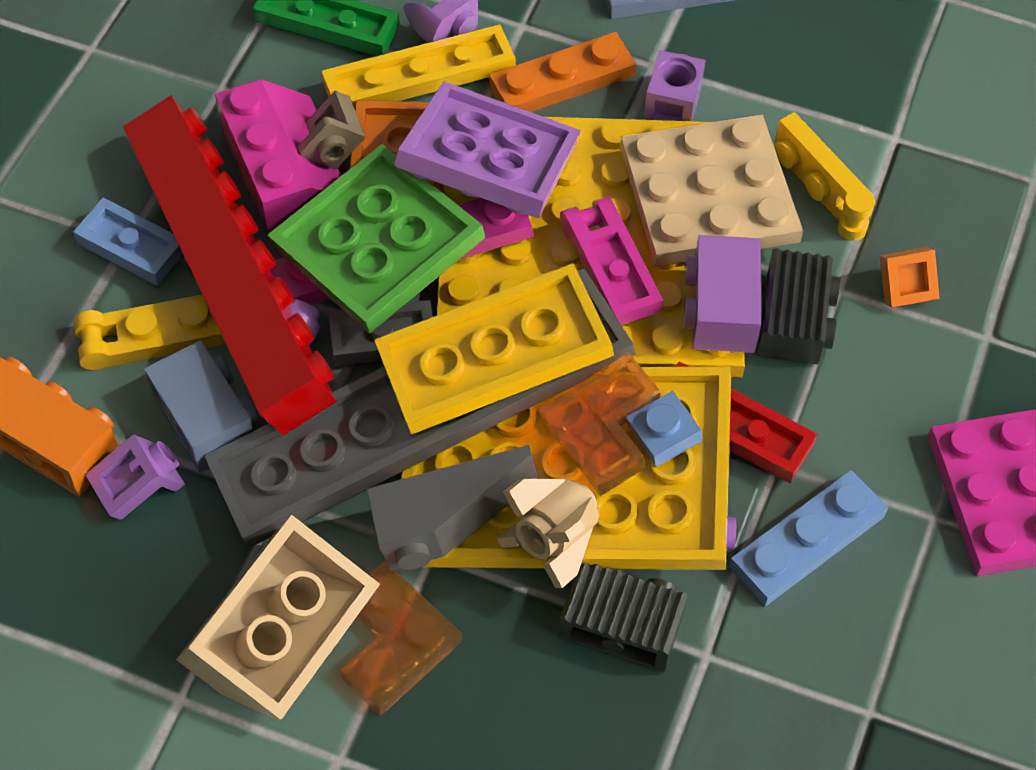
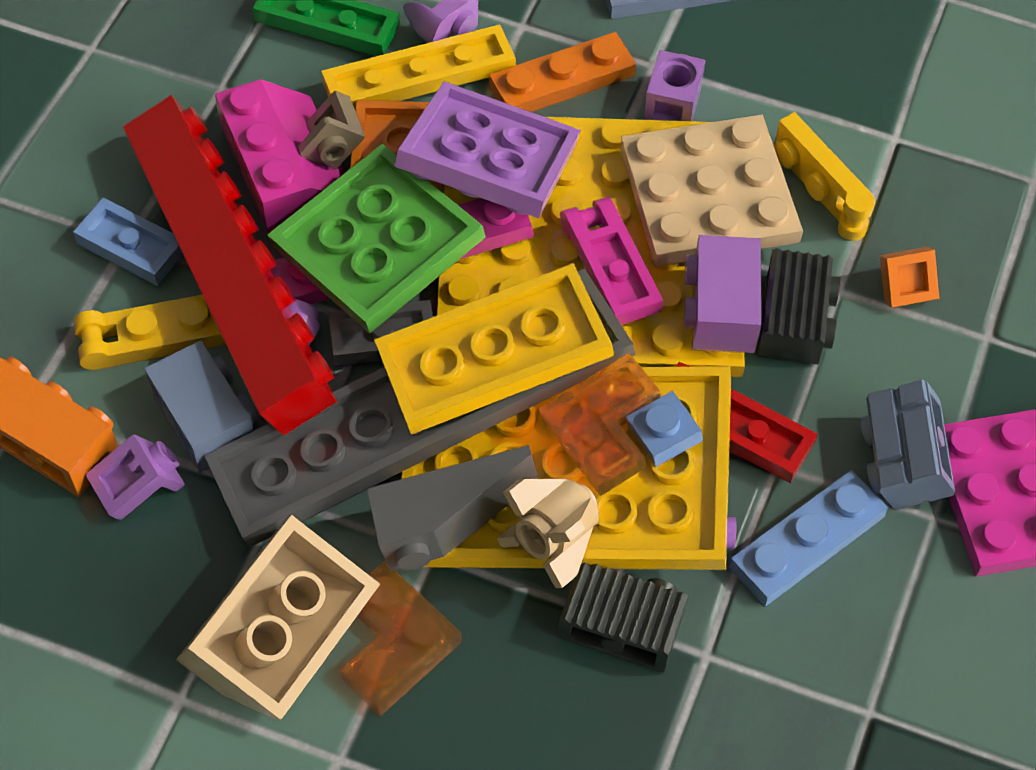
(907, 445): none -> sand blue brick

